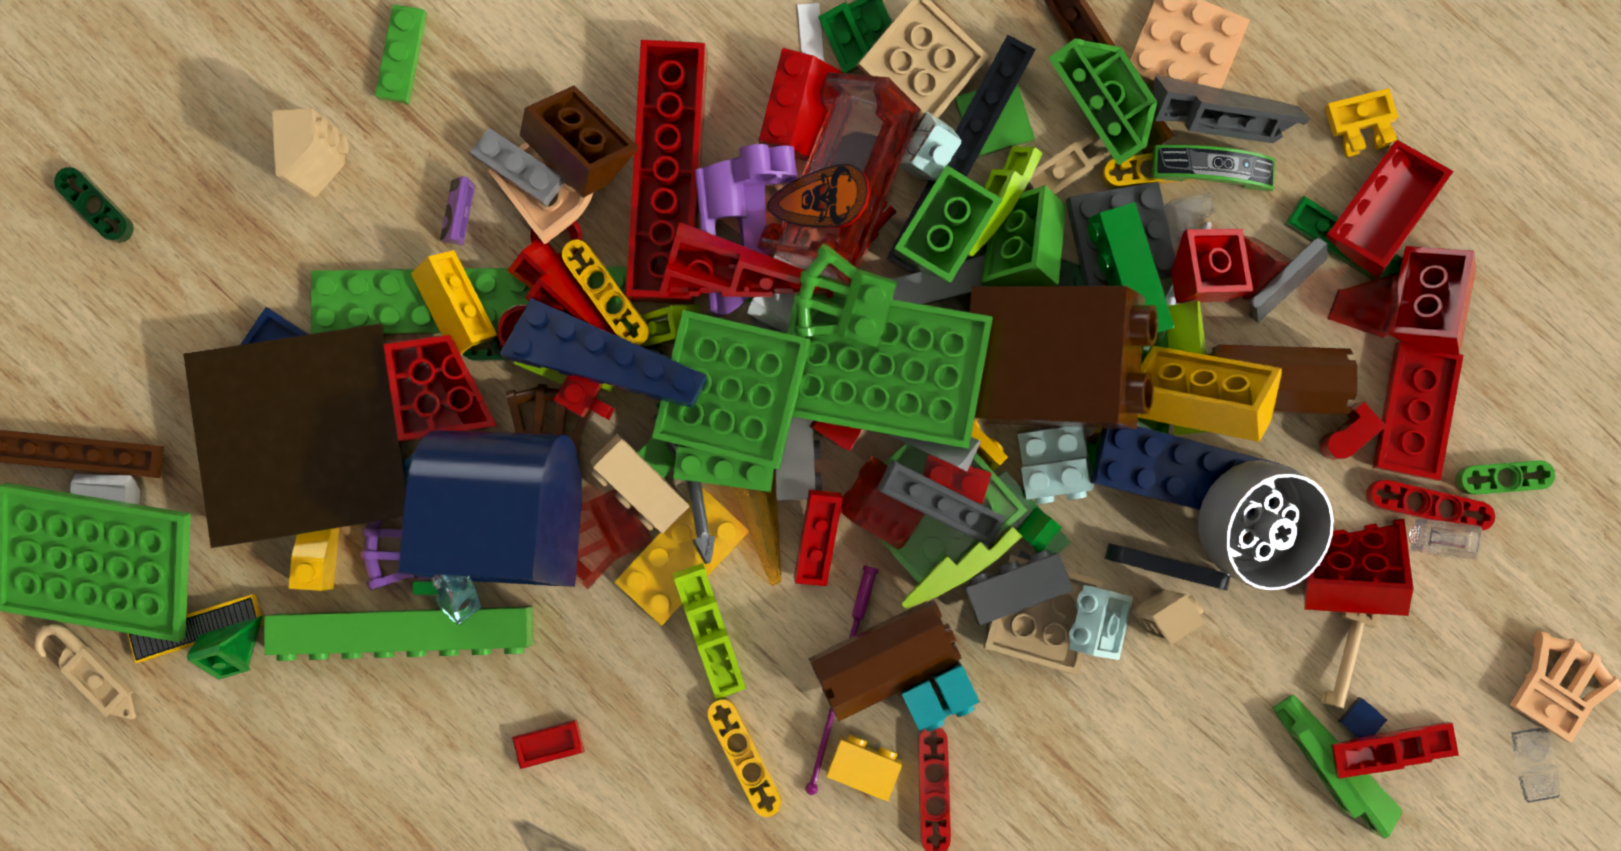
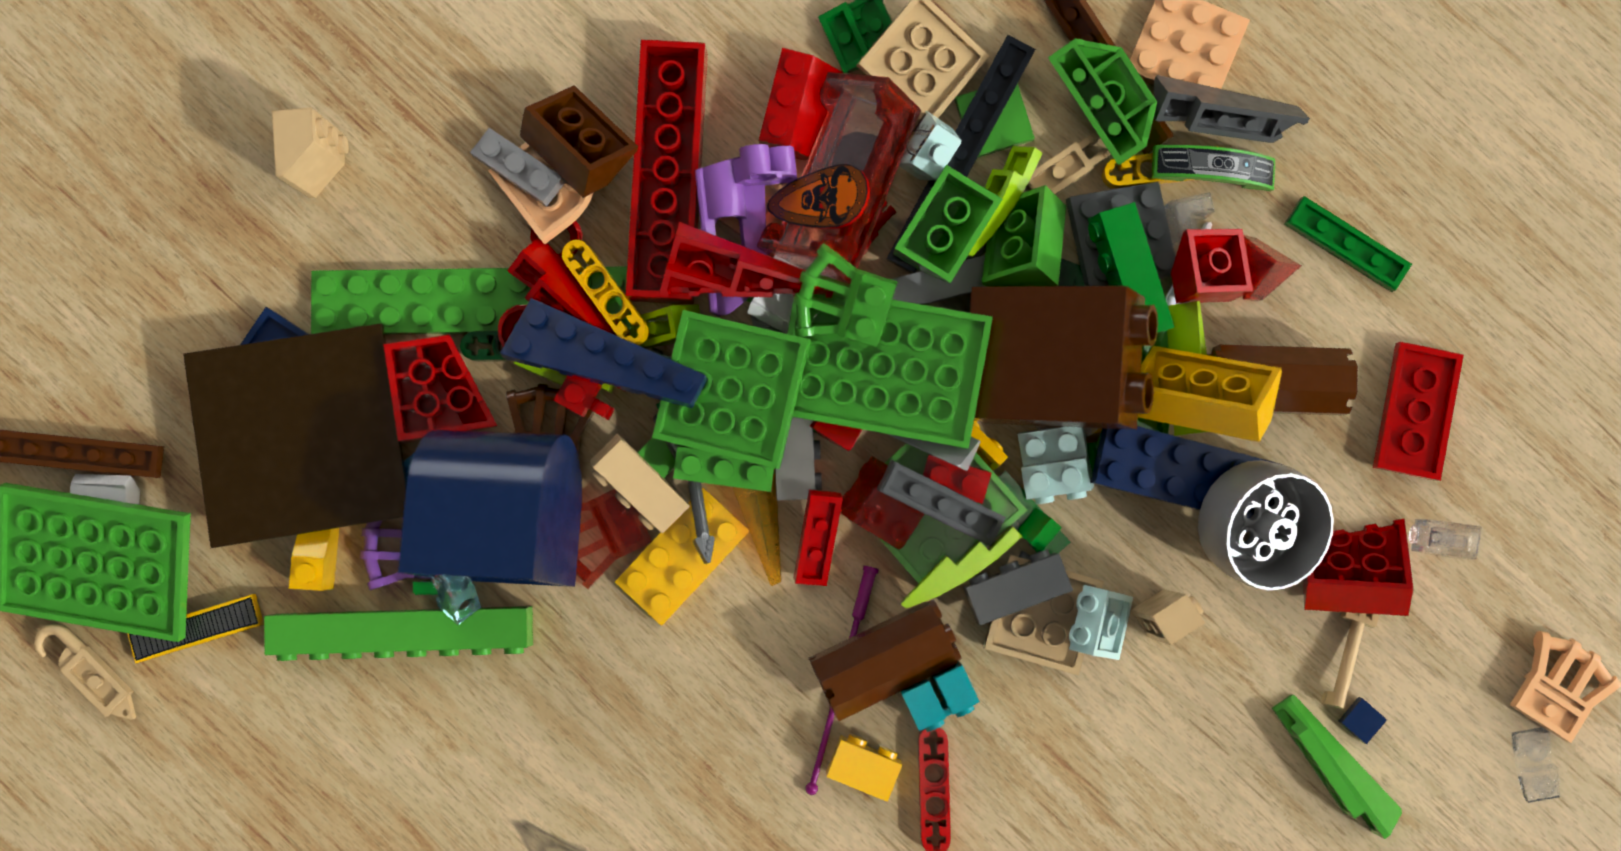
(80, 200): dark green beam -> none
(226, 650): green slope -> none
(401, 54): bright green plate -> none
(453, 301): yellow panel -> none
(457, 211): medium lavender slope -> none
(548, 744): red tile -> none
(709, 631): lime slope -> none
(739, 759): yellow beam -> none
(810, 30): white sticker -> none
(1167, 566): black beam -> none
(1288, 279): dark grey tile -> none
(1353, 434): red leg -> none
(1363, 112): yellow plate -> none
(1368, 306): clear red slope -> none
(1388, 207): red slope -> none
(1394, 749): red slope -> none
(1430, 504): red beam -> none
(1434, 298): red slope -> none
(1516, 469): bright green beam -> none

